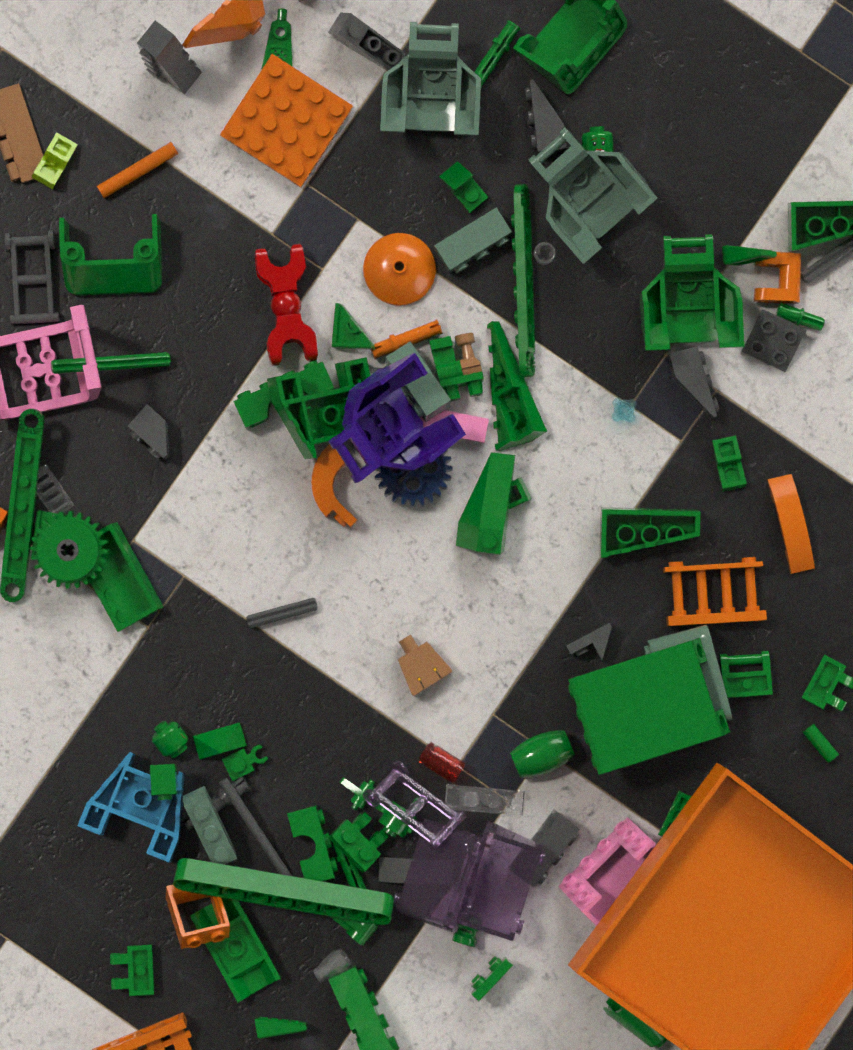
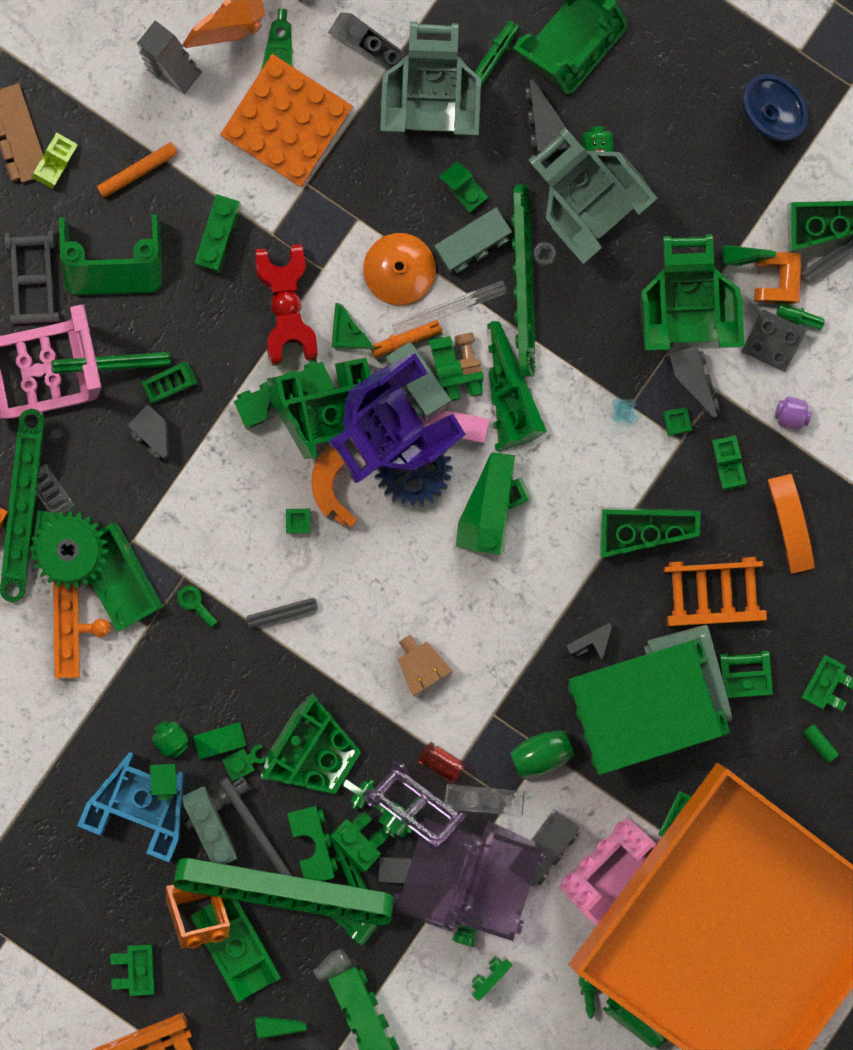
(68, 631): none -> orange plate
(187, 373): none -> green slope
(190, 598): none -> green plate
(217, 233): none -> green arch
(298, 521): none -> green plate
(311, 750): none -> green wedge
(449, 307): none -> clear axle
(589, 992): none -> green bar
(677, 421): none -> green tile
(774, 107): none -> dark blue dish
(792, 413): none -> medium lavender head

